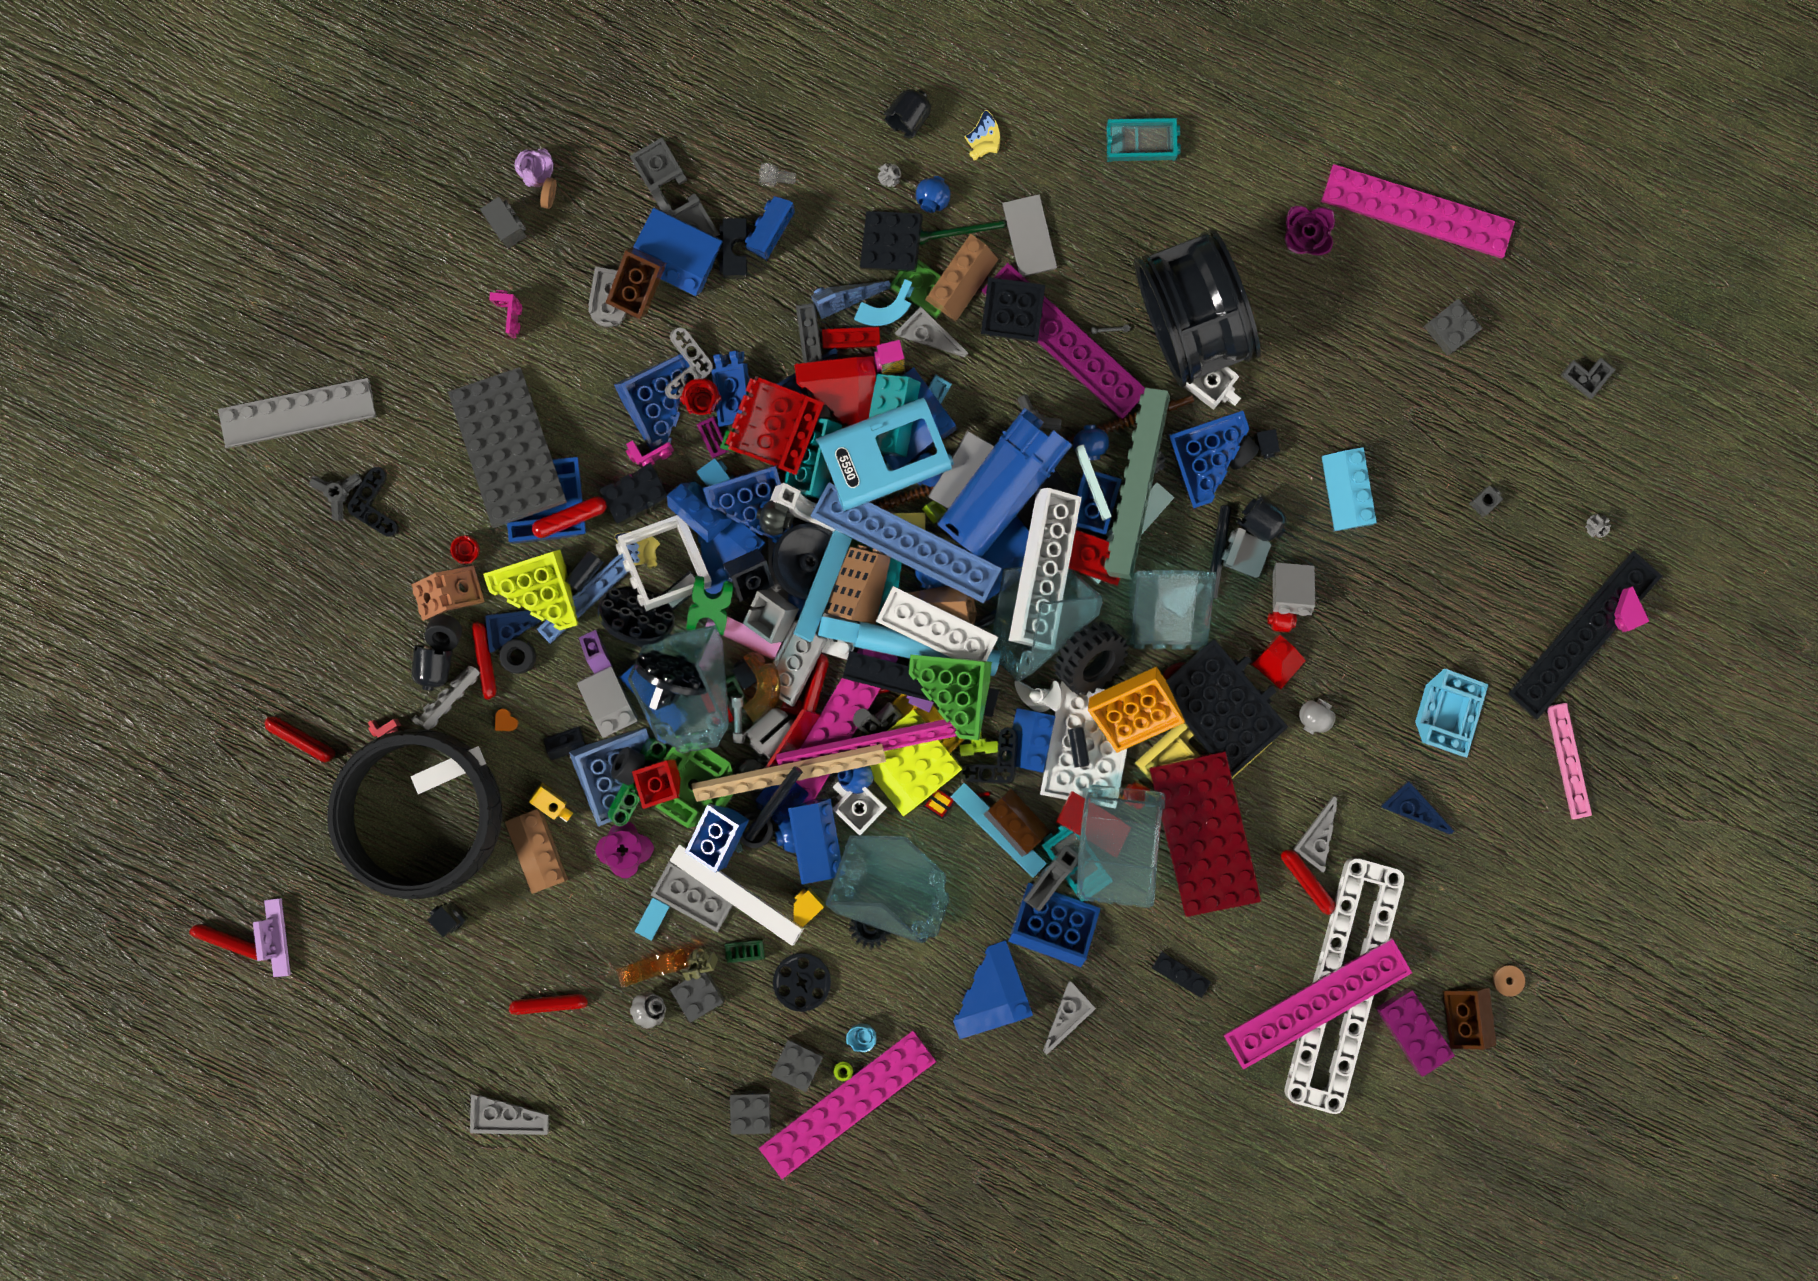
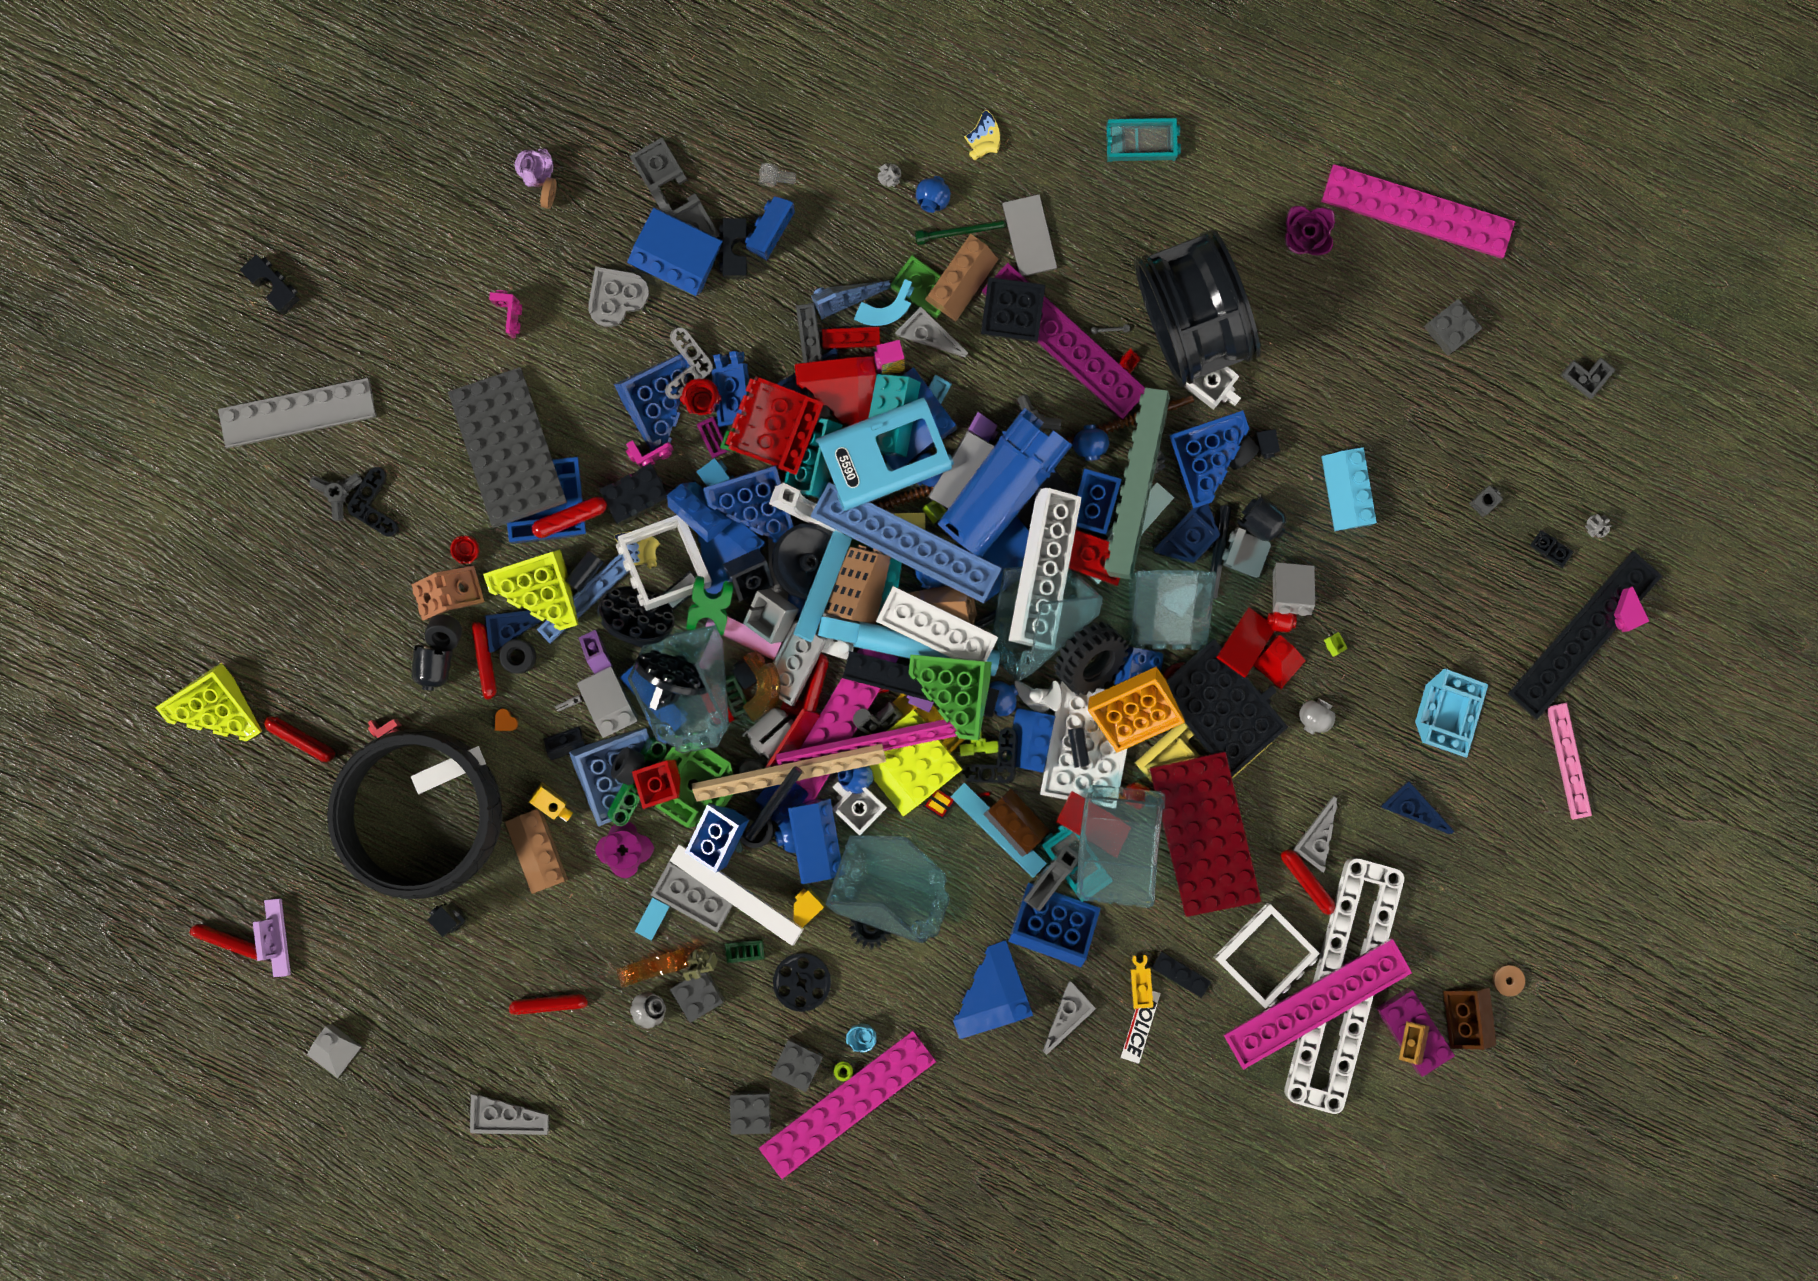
(212, 703): none -> neon yellow slope
(259, 271): none -> black arch
(333, 1050): none -> light grey slope
(445, 698): light grey wing -> none
(500, 217): dark grey brick -> none
(570, 702): none -> light grey pin
(636, 282): reddish brown brick -> none
(737, 703): light grey bar -> none
(774, 518): pearl dark grey plant -> none
(891, 241): black plate -> none
(908, 112): black cylinder -> none
(983, 428): none -> medium lavender slope
(1006, 698): none -> blue plant
(1092, 482): light aqua tile -> none
(1129, 360): none -> red slope
(1137, 663): none -> blue bracket
(1139, 1031): none -> sticker
(1141, 984): none -> yellow plate
(1191, 536): none -> dark blue wing
(1244, 933): none -> white window
(1246, 642): none -> red piece
(1335, 644): none -> lime plate
(1414, 1043): none -> pearl gold slope
(1551, 549): none -> black slope

